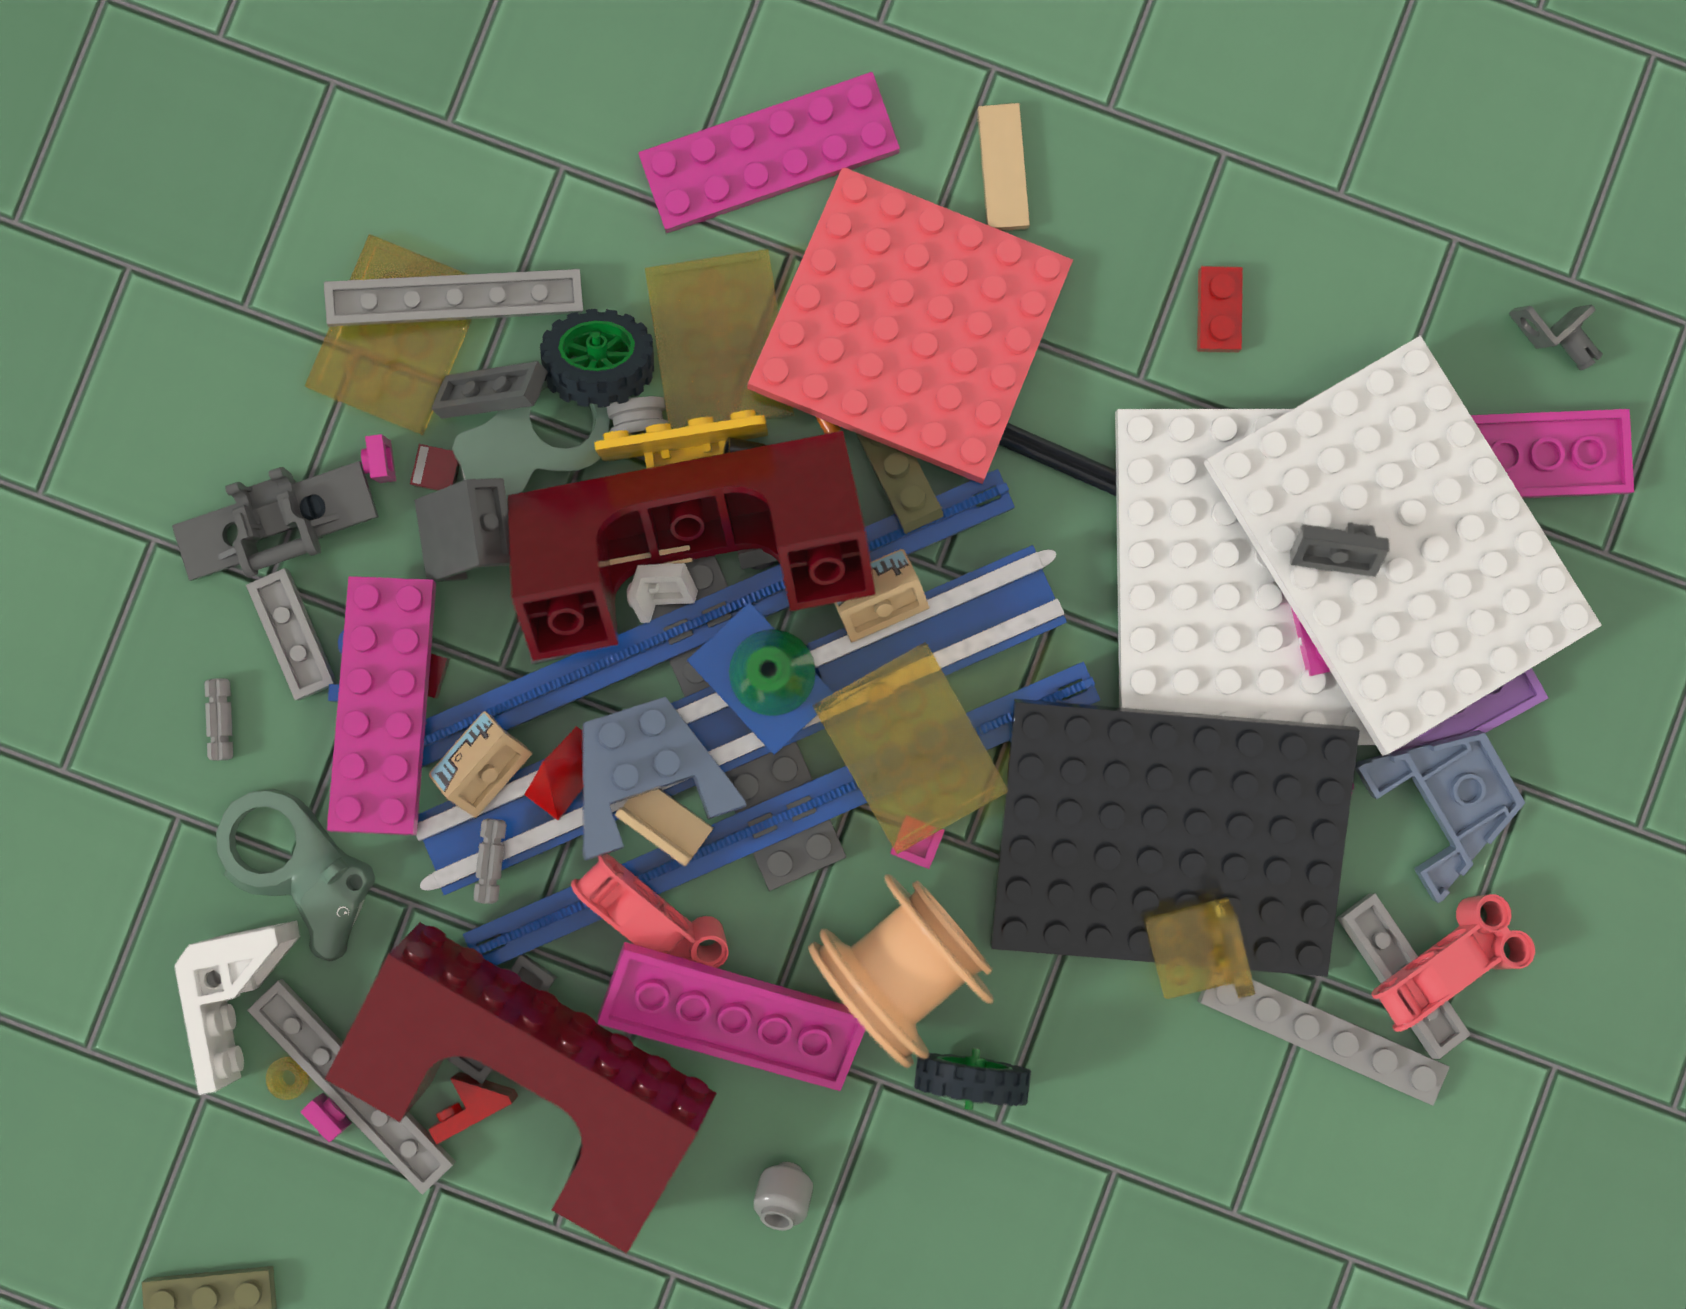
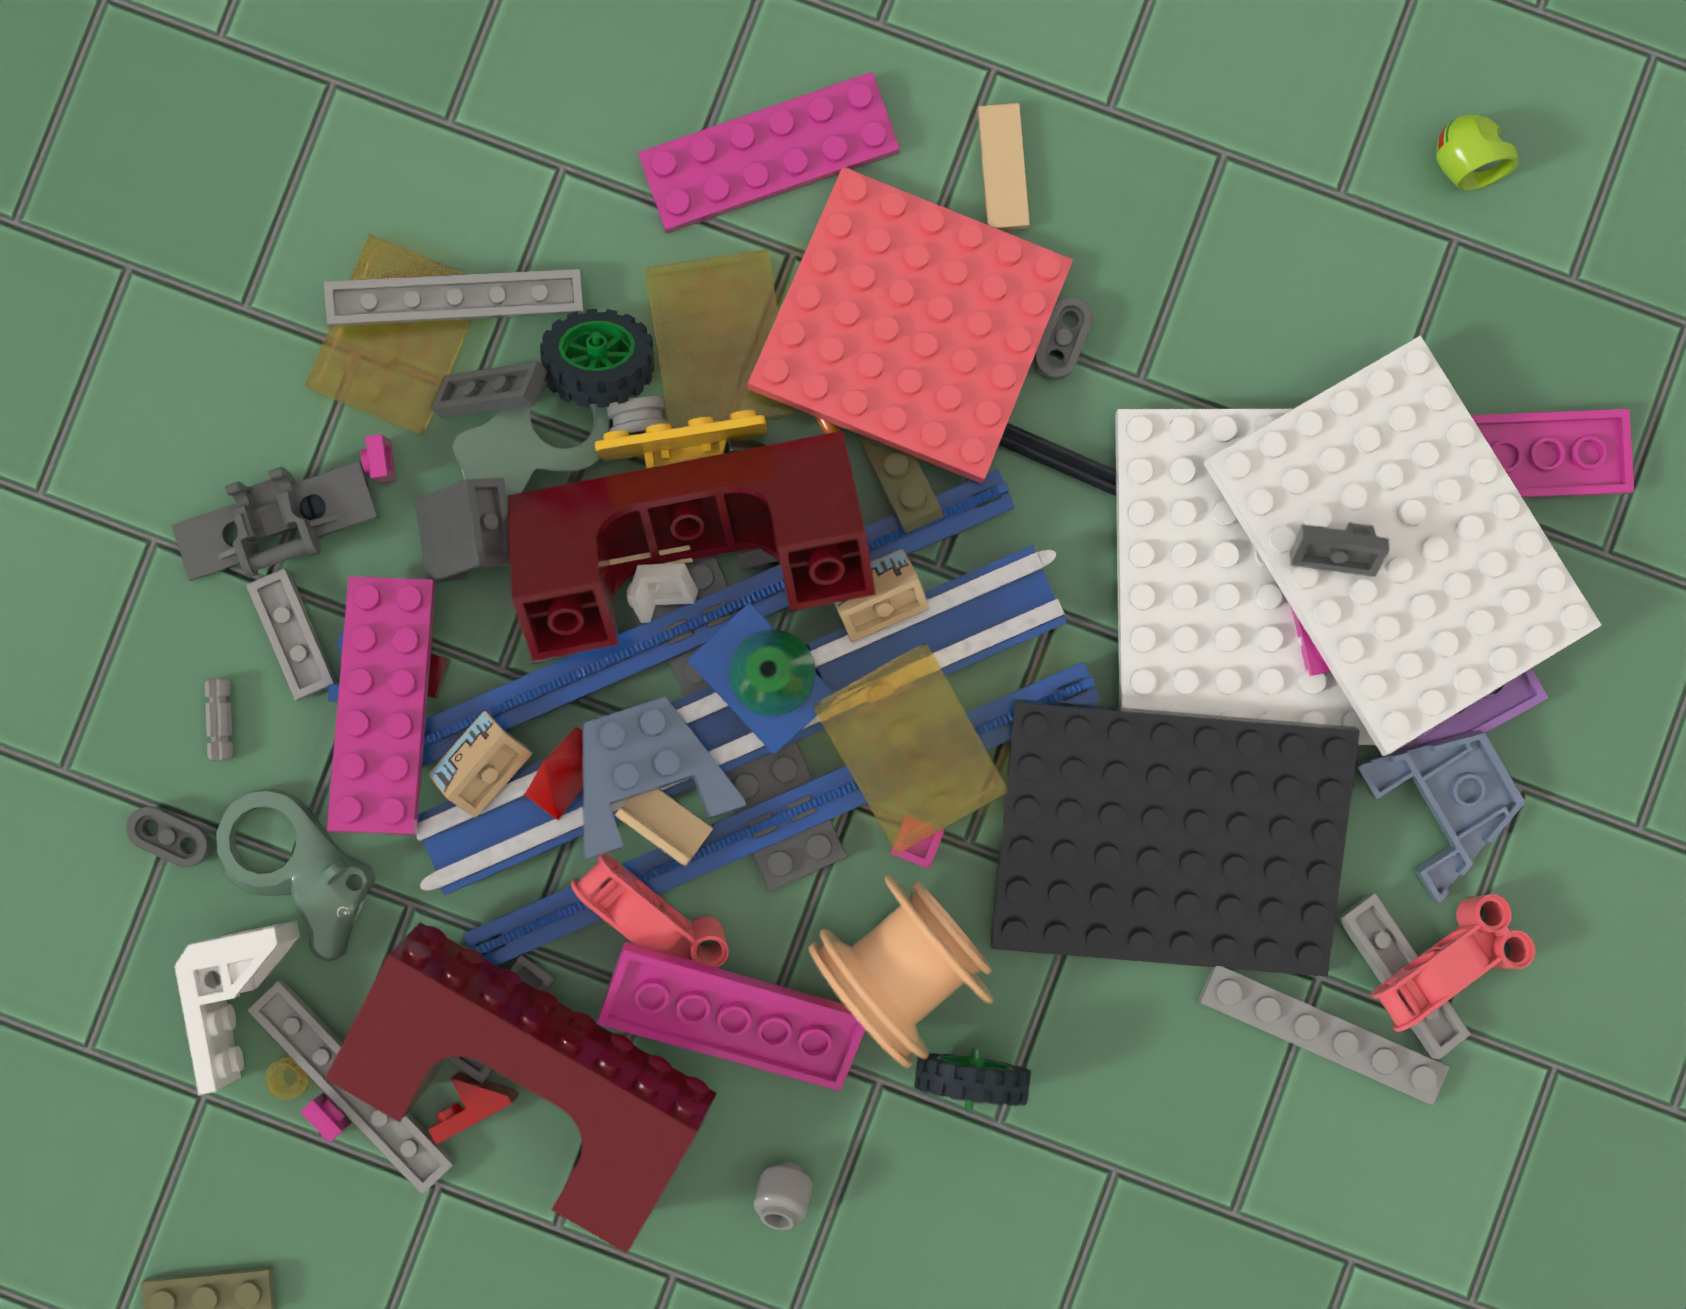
(170, 838): none -> dark grey plate
(434, 468): dark red tile -> none
(489, 861): light grey axle -> none
(1063, 339): none -> dark grey plate
(1199, 950): clear yellow bracket -> none
(1219, 309): red plate -> none
(1470, 144): none -> lime helmet
(1565, 331): dark grey bracket -> none

